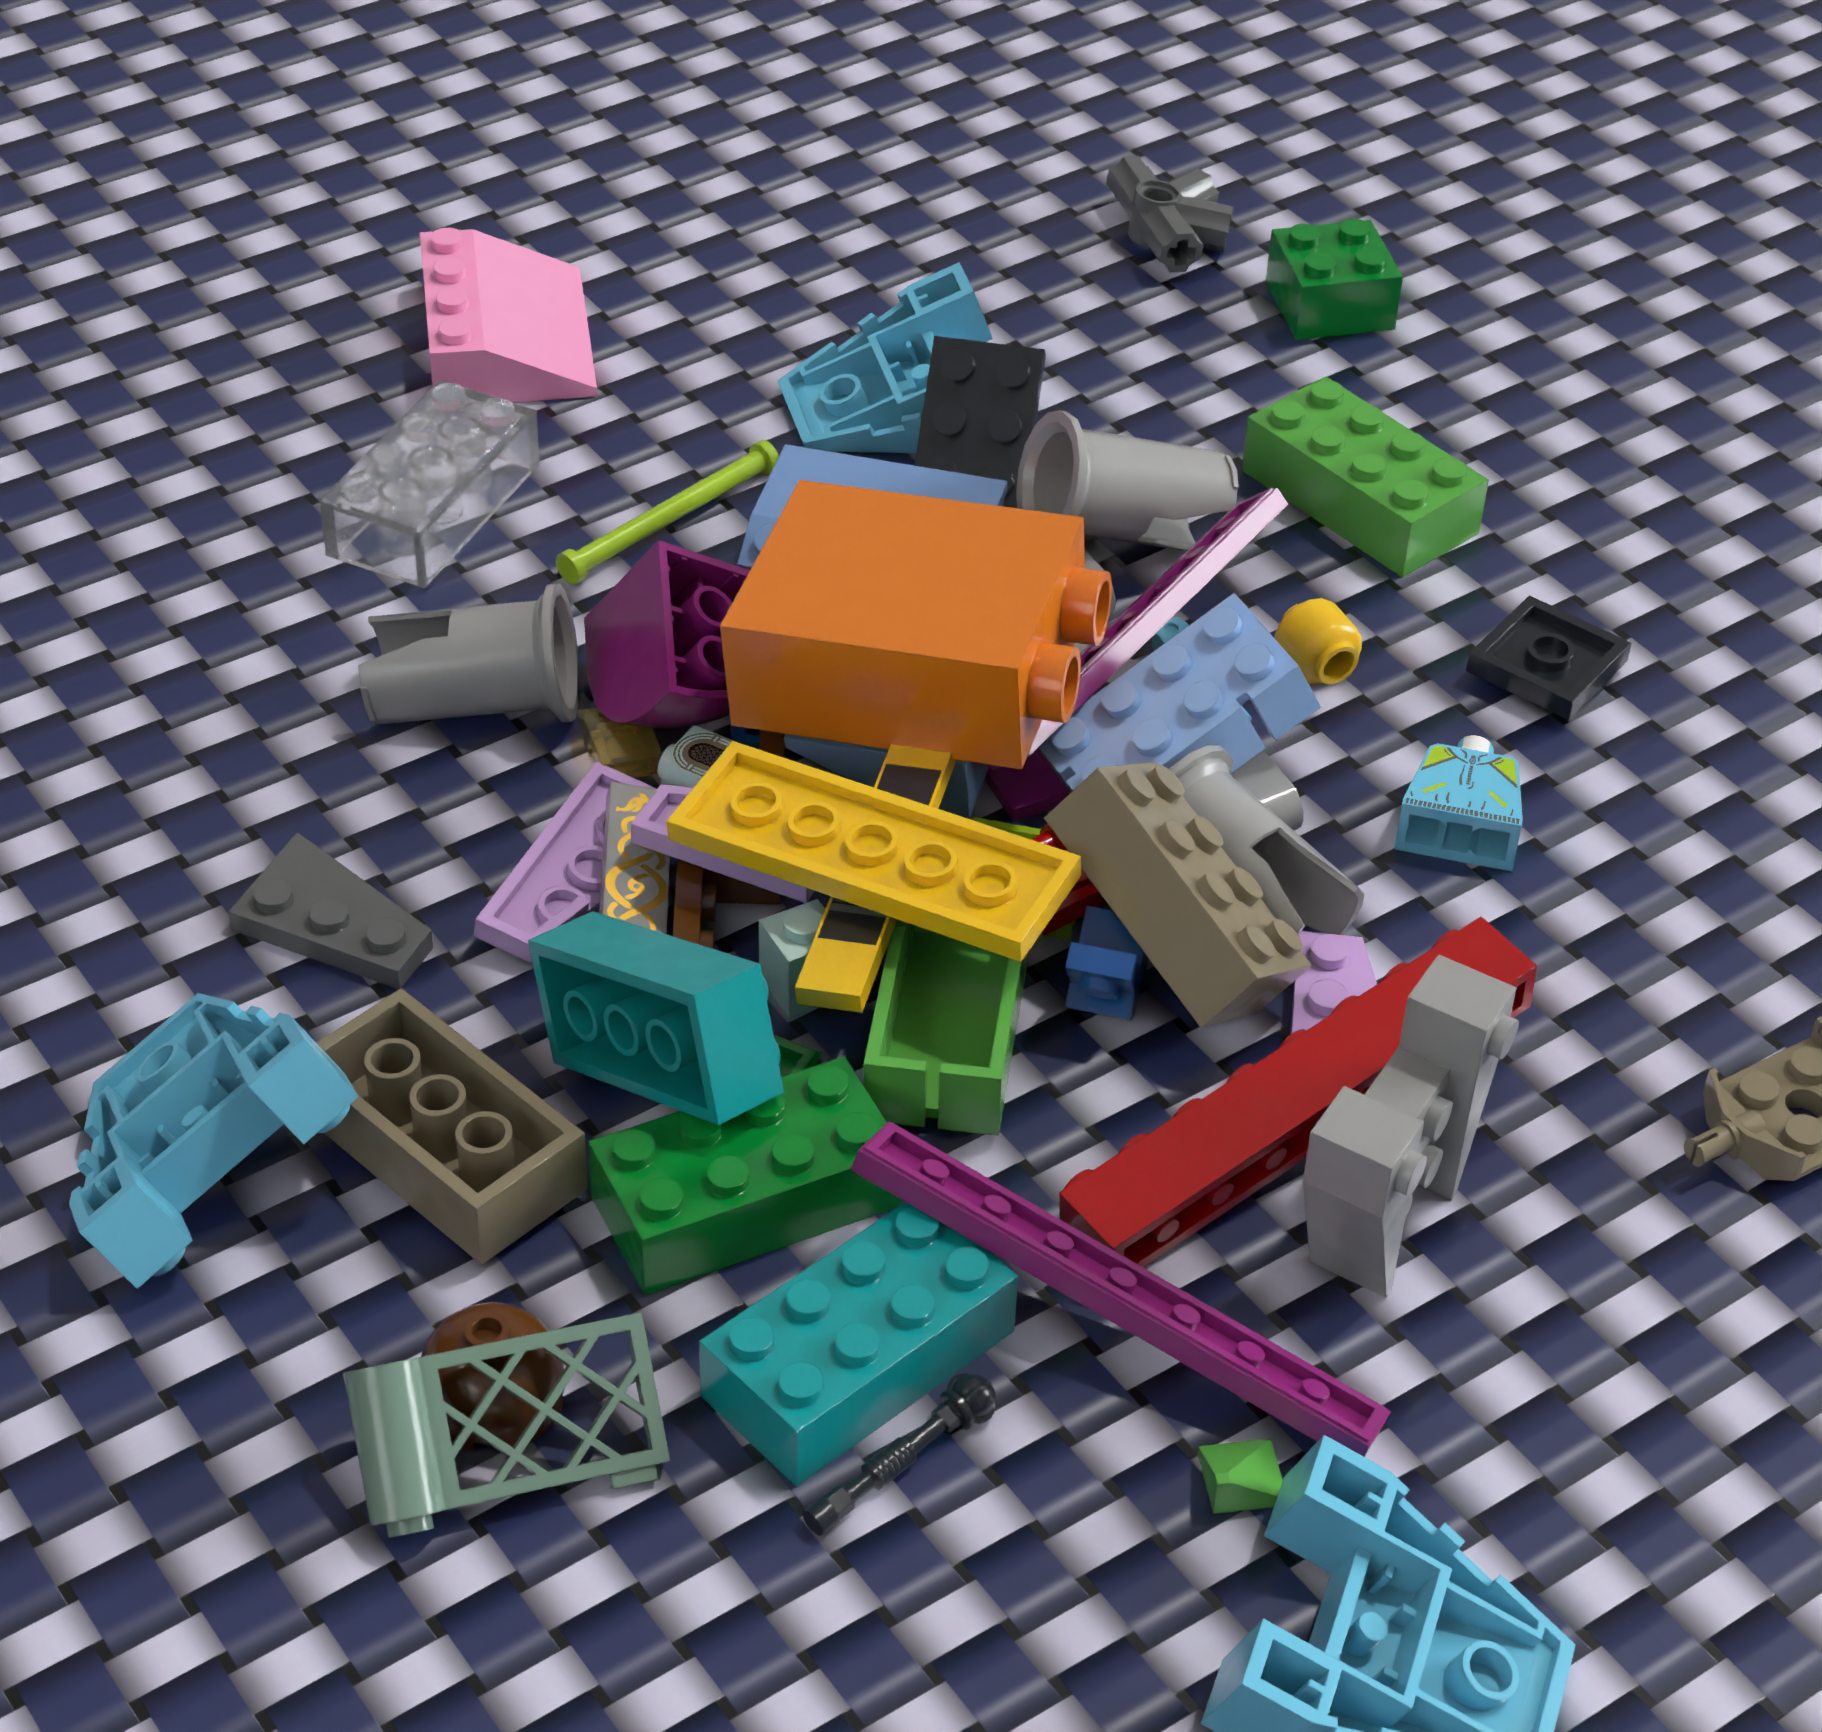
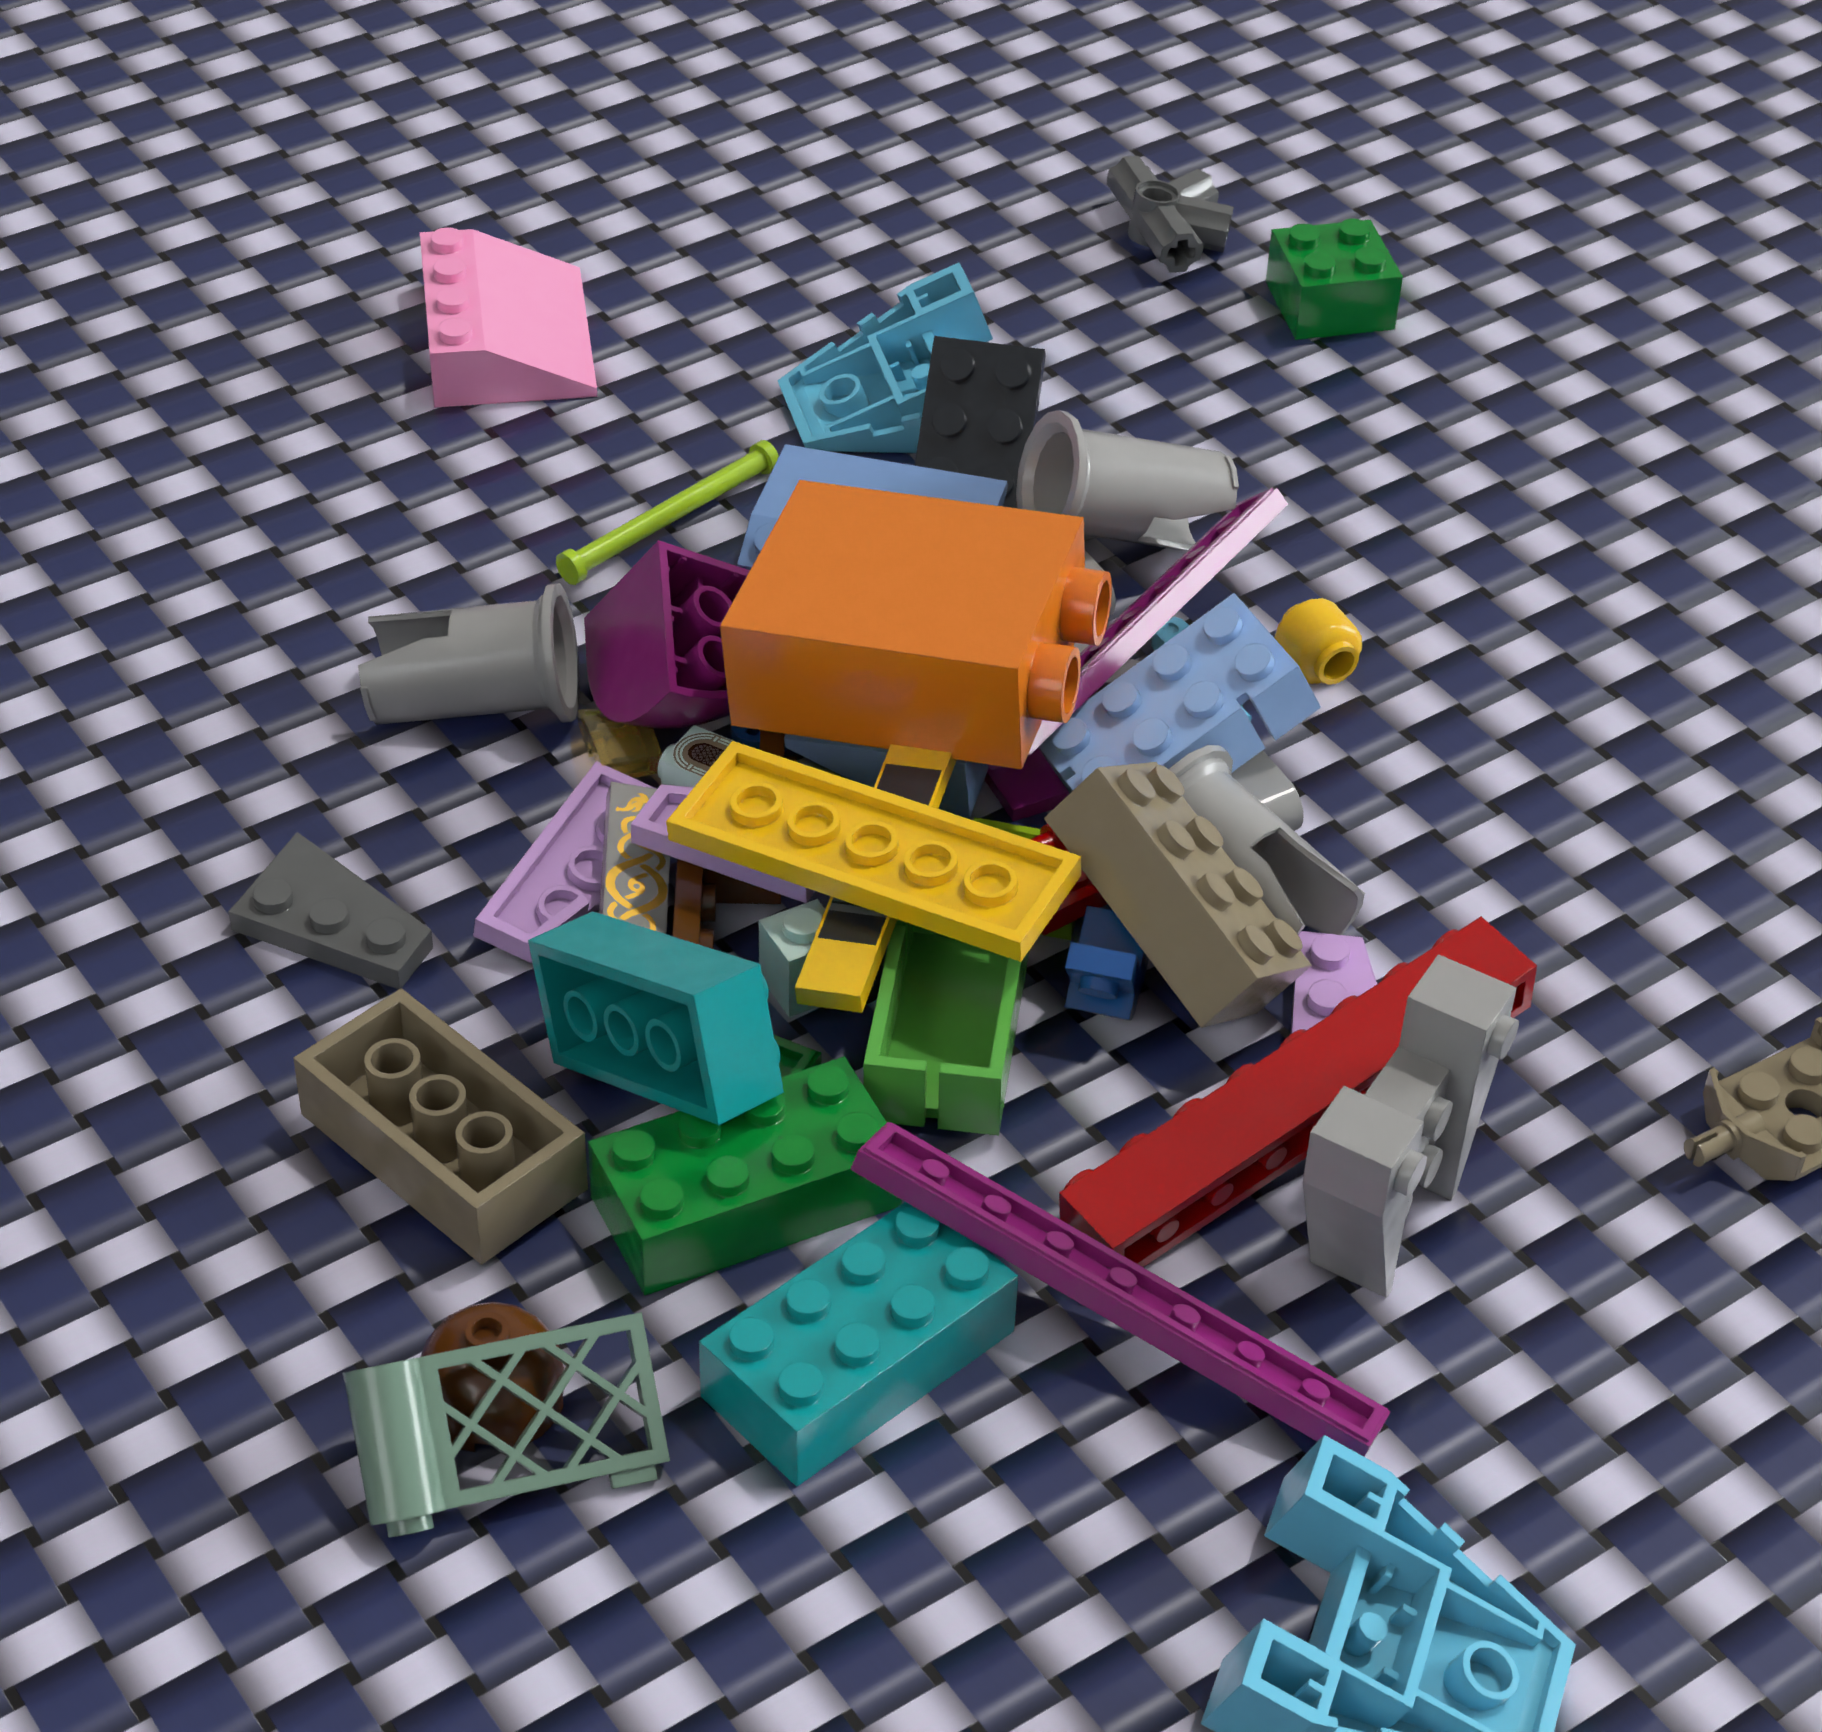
(186, 1115): medium azure wedge -> none
(430, 483): clear brick -> none
(965, 1402): black piece -> none
(1240, 1475): bright green slope -> none
(1364, 475): bright green brick -> none
(1463, 806): medium azure torso -> none
(1548, 657): black plate -> none

